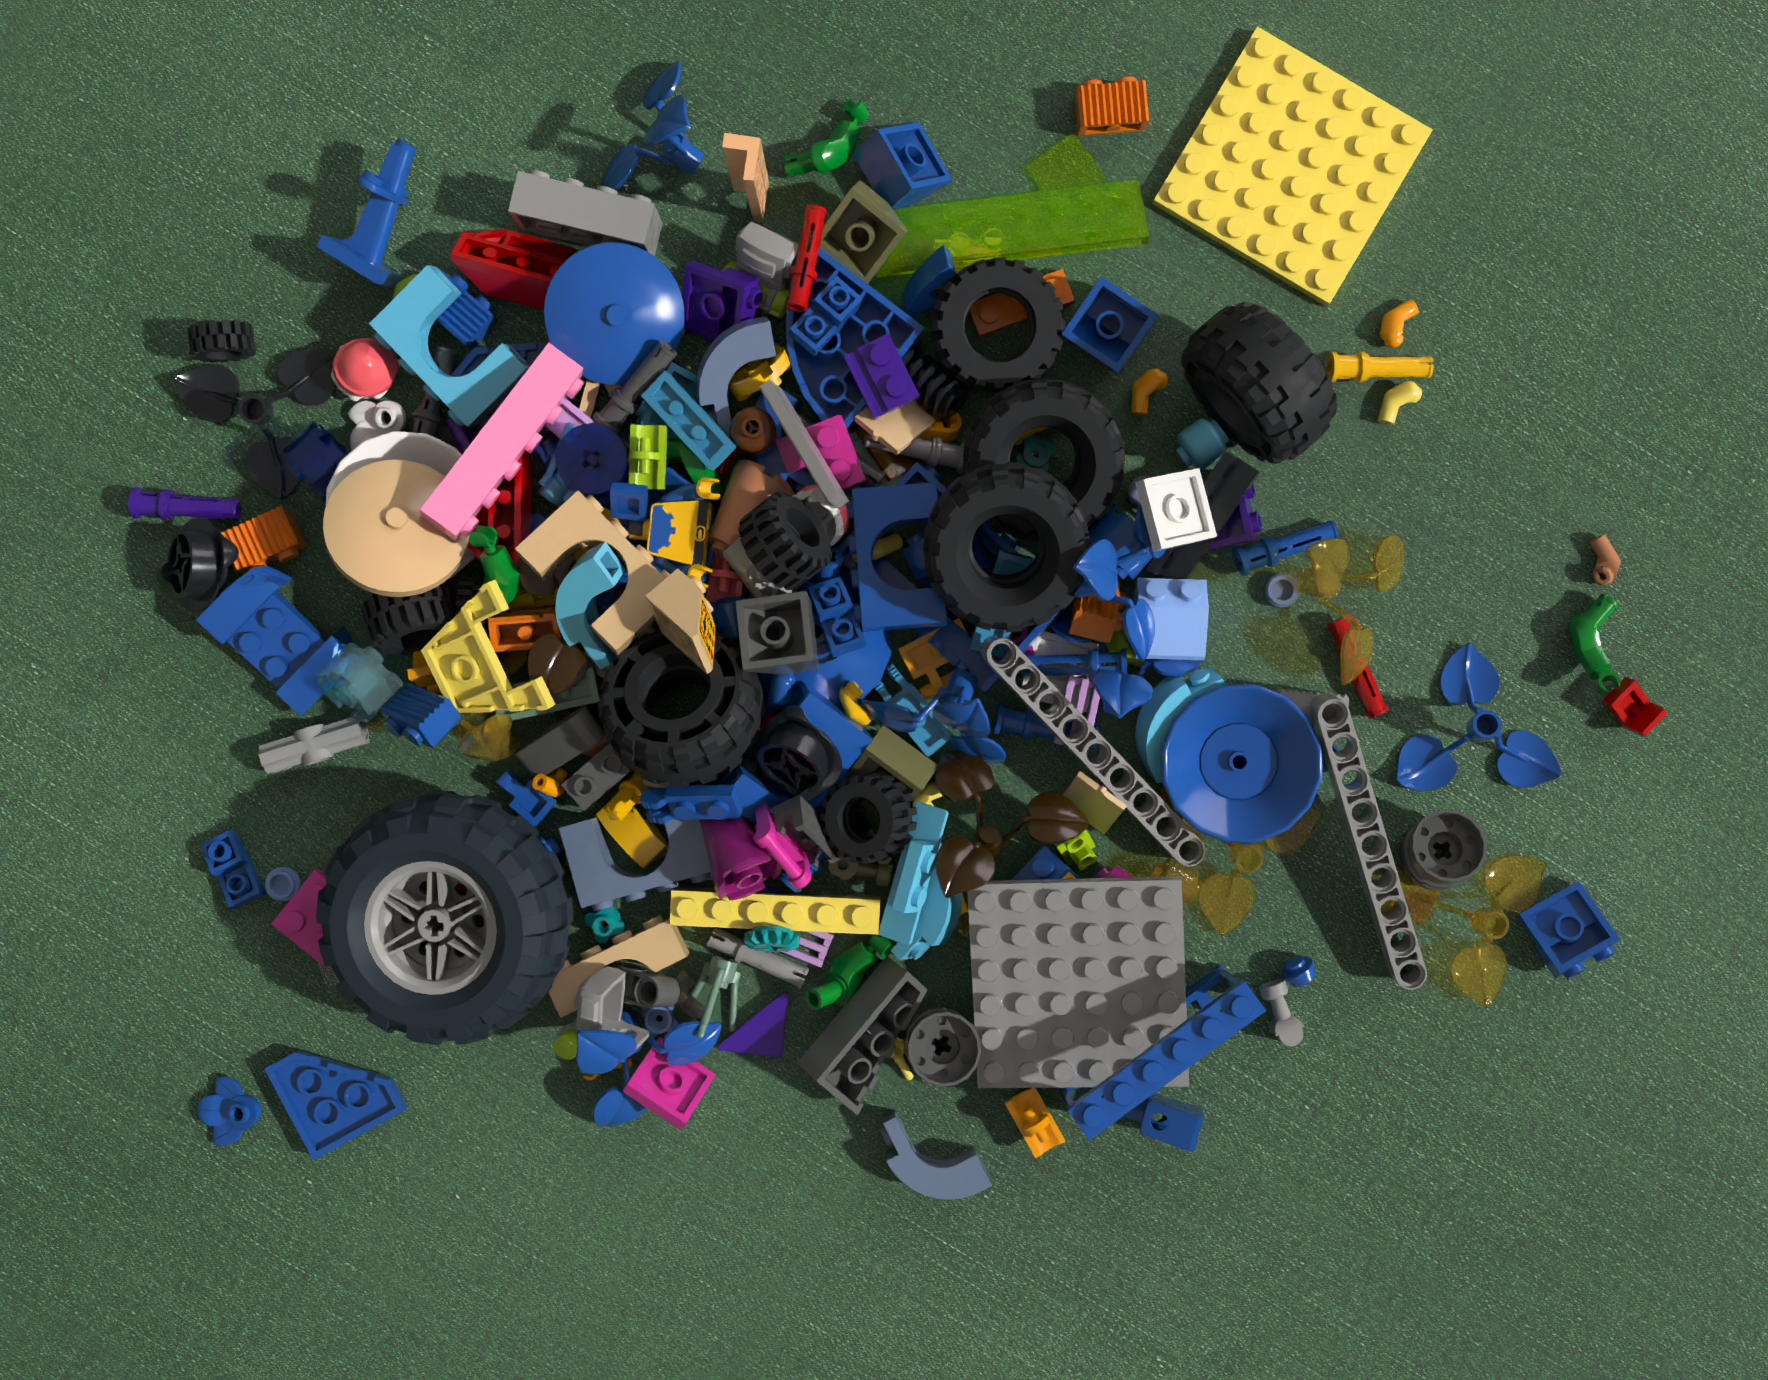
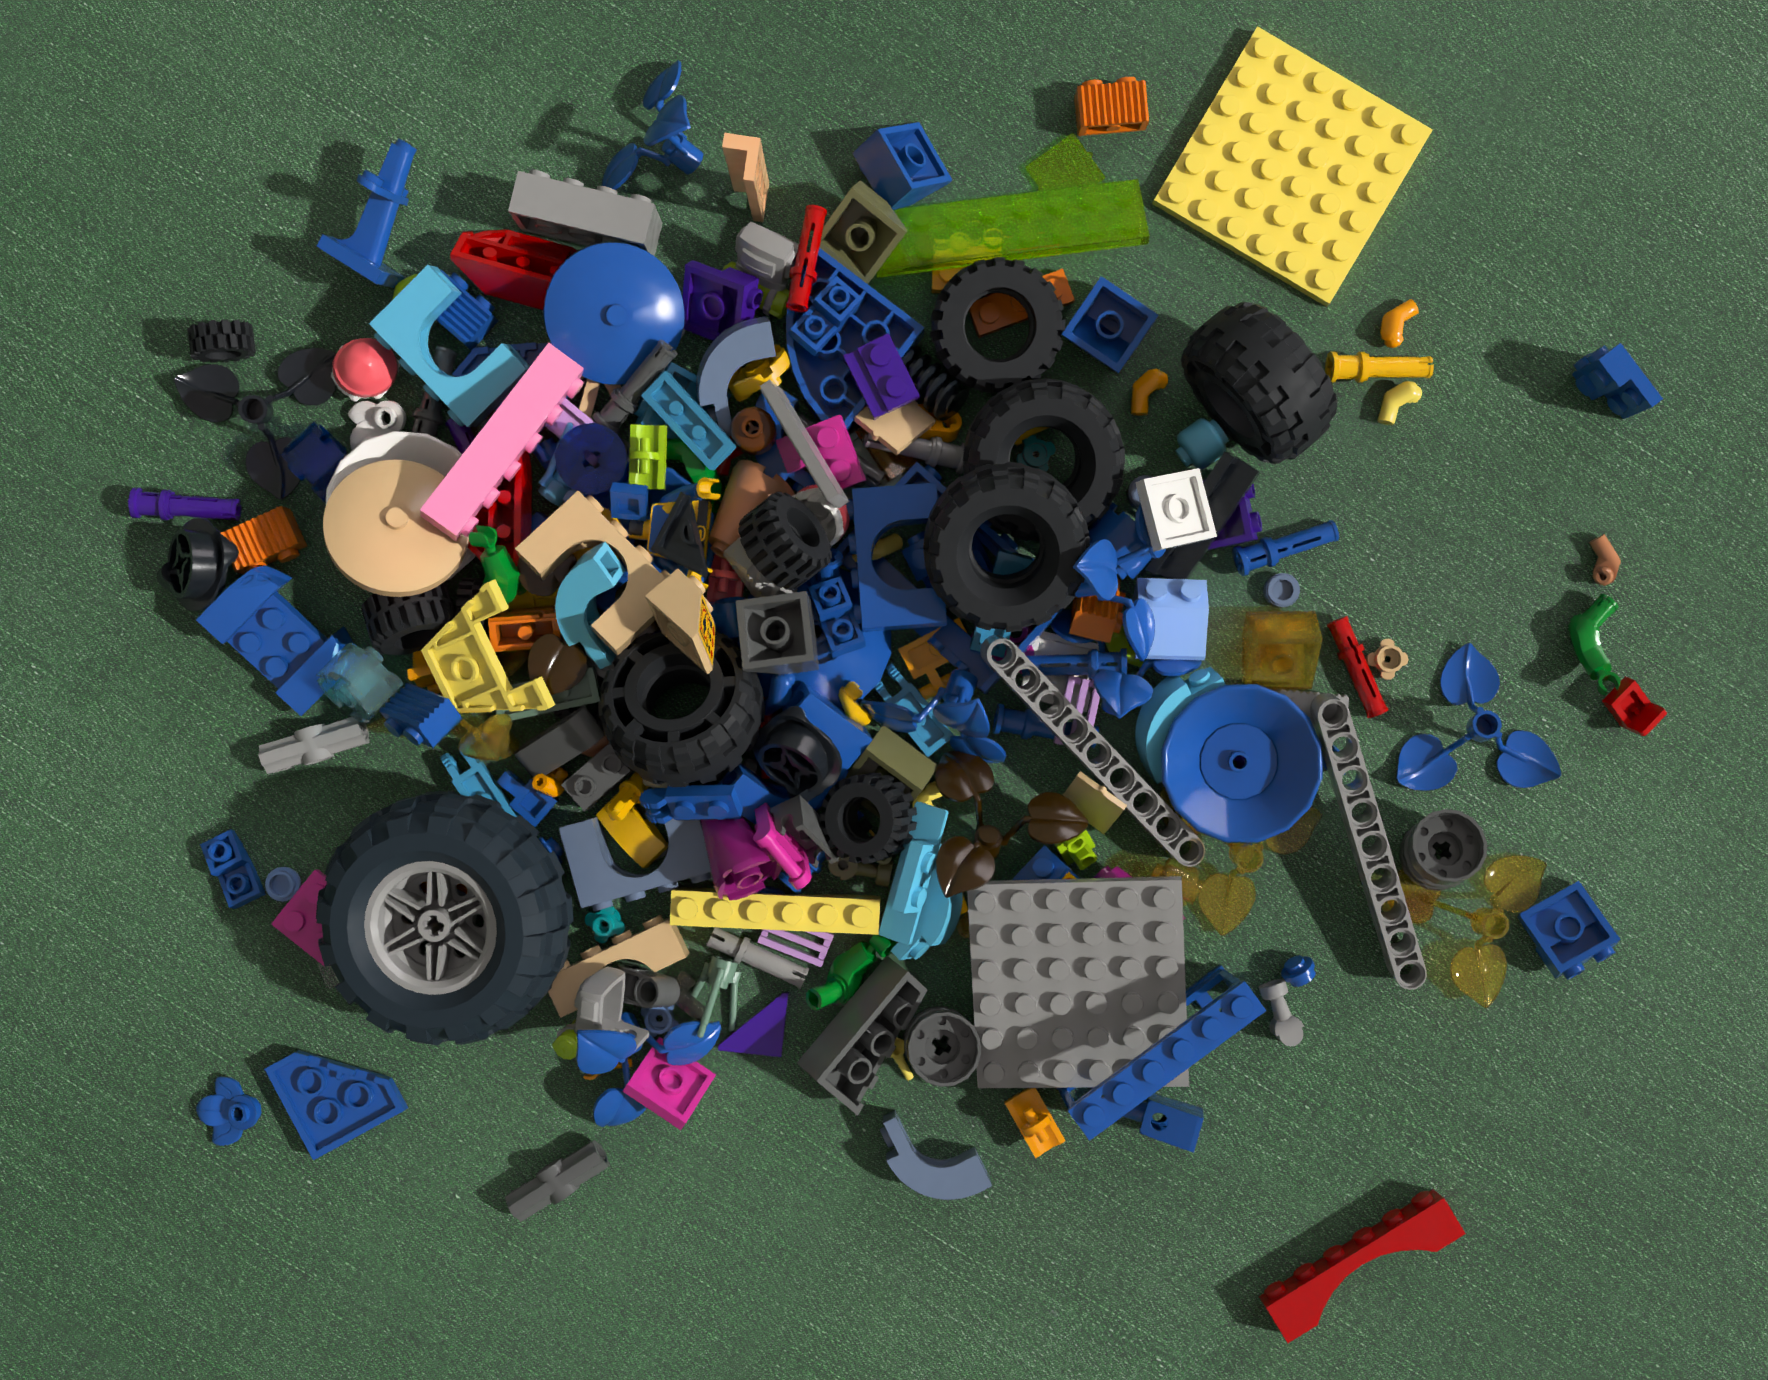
(476, 781): none -> dark azure hinge
(557, 1180): none -> dark grey piece
(680, 537): none -> black tile
(771, 939): teal gear -> none
(835, 150): green arm -> none
(935, 272): blue slope -> none
(1280, 649): none -> clear yellow slope
(1300, 1300): none -> red arch
(1323, 580): clear yellow plant -> none
(1397, 659): none -> tan plate
(1617, 377): none -> blue plate

